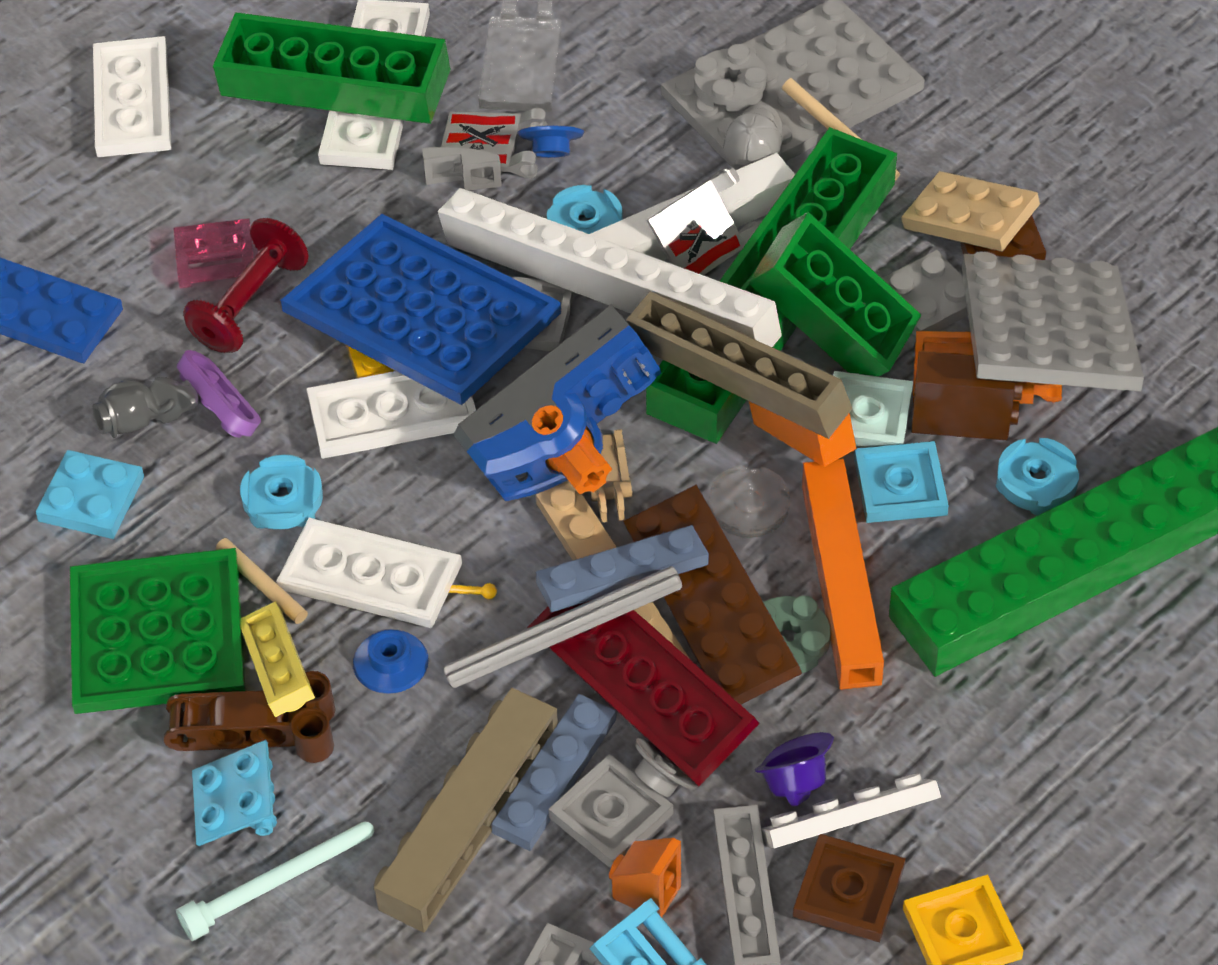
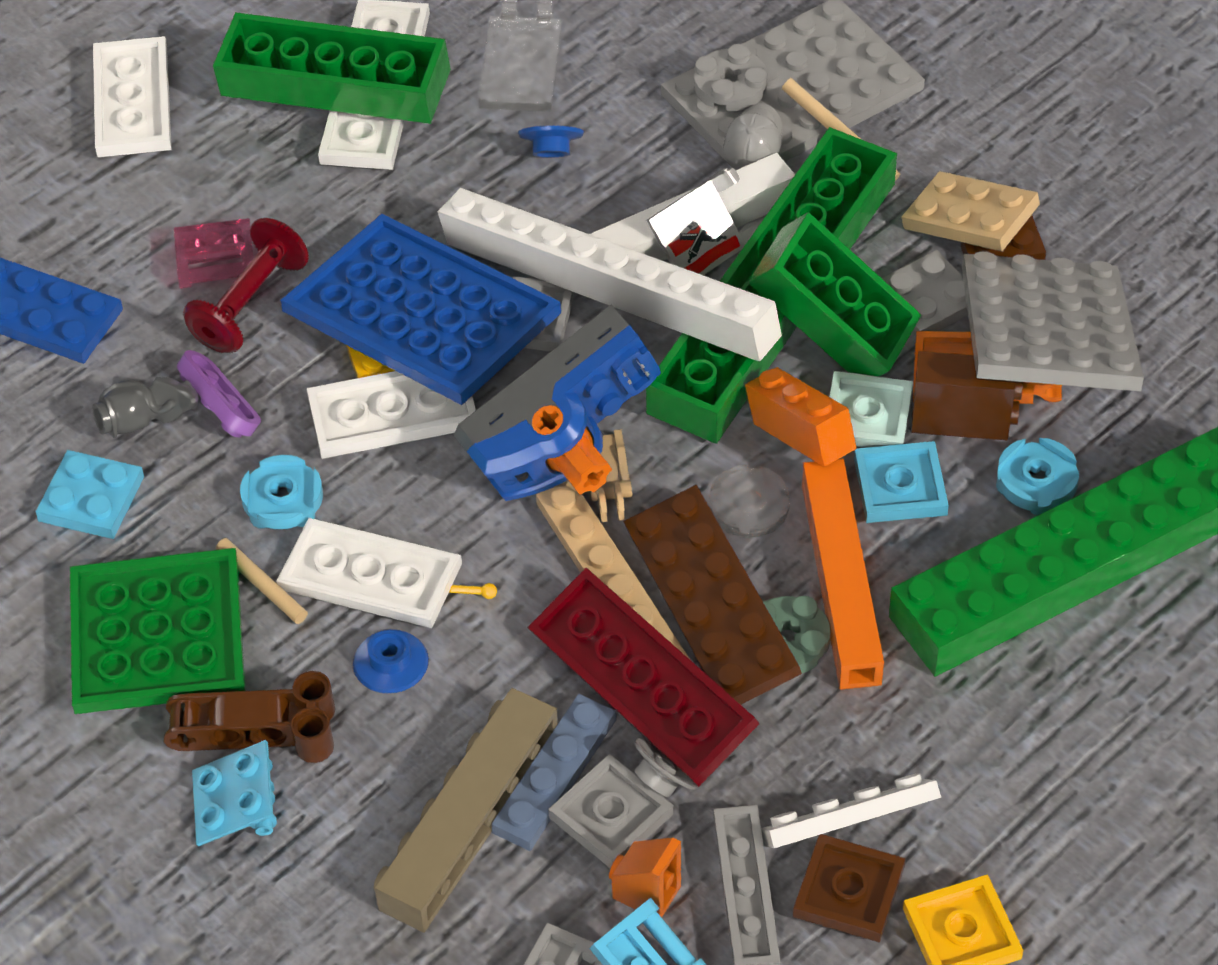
(199, 917): light aqua piece -> none
(276, 660): light yellow plate -> none
(473, 166): light grey slope -> none
(497, 135): light grey flag -> none
(563, 626): light grey axle -> none
(581, 200): medium azure plate -> none
(615, 568): sand blue plate -> none
(741, 364): dark tan brick -> none
(797, 767): dark purple piece -> none

